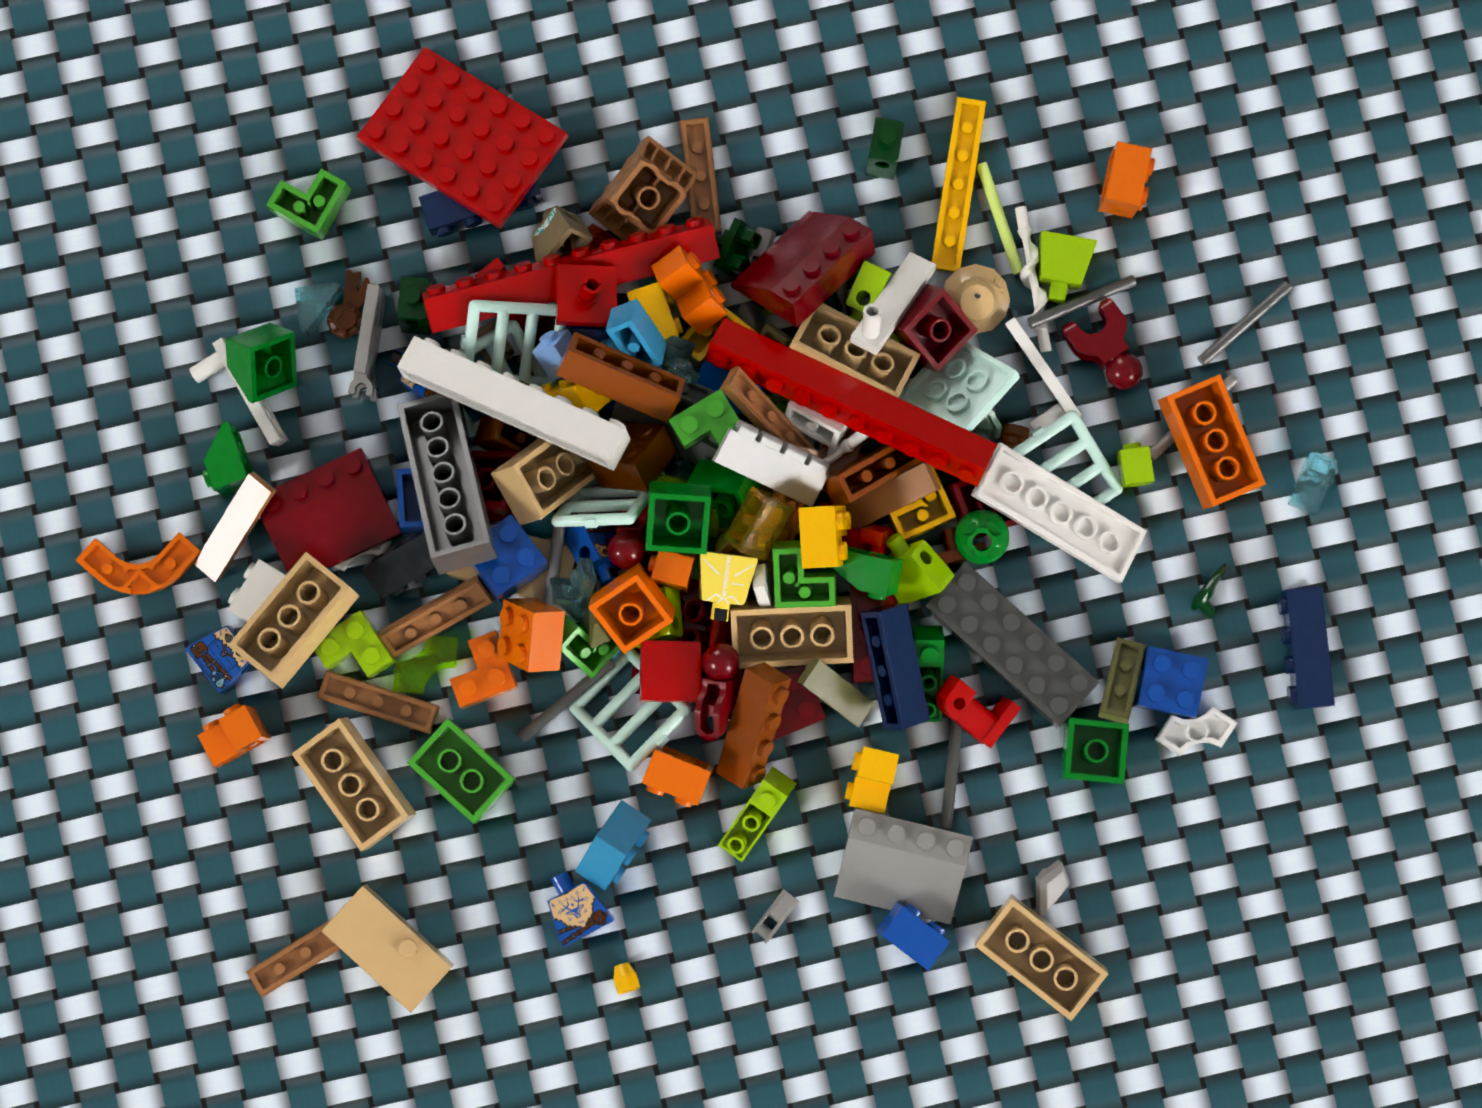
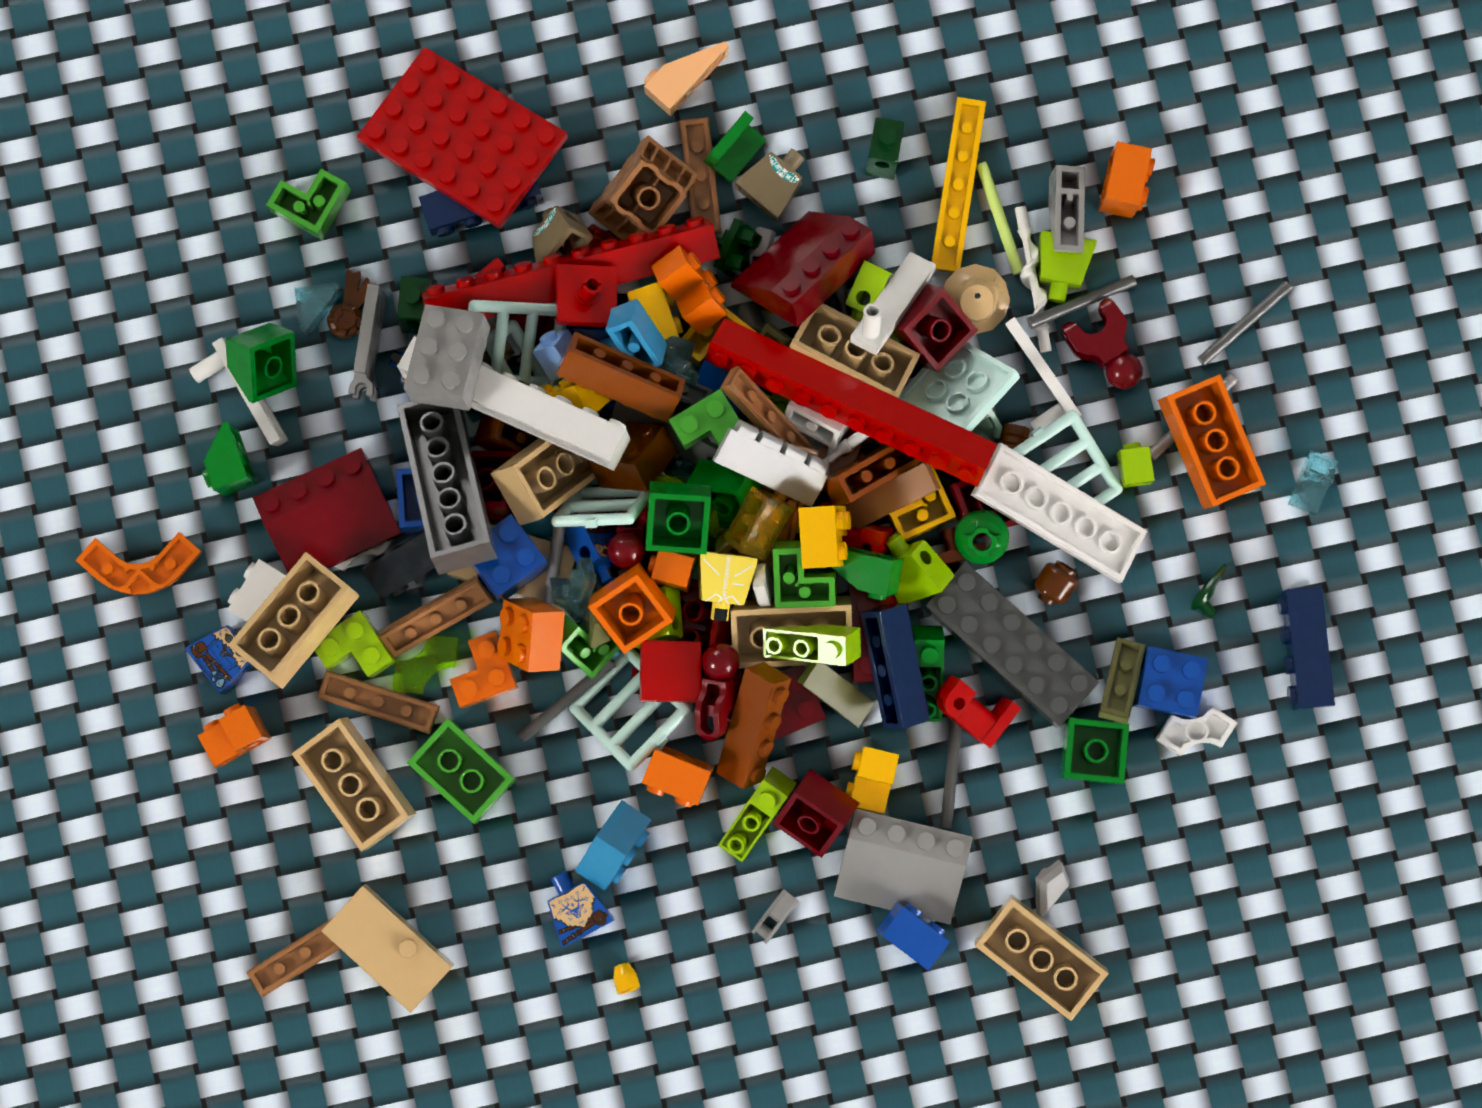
(234, 526): tile -> none
(447, 357): none -> light grey brick
(680, 78): none -> light nougat slope
(735, 148): none -> green panel
(772, 183): none -> dark tan torso
(813, 644): none -> lime slope
(816, 813): none -> dark red brick
(1056, 583): none -> reddish brown head
(1067, 208): none -> light grey slope

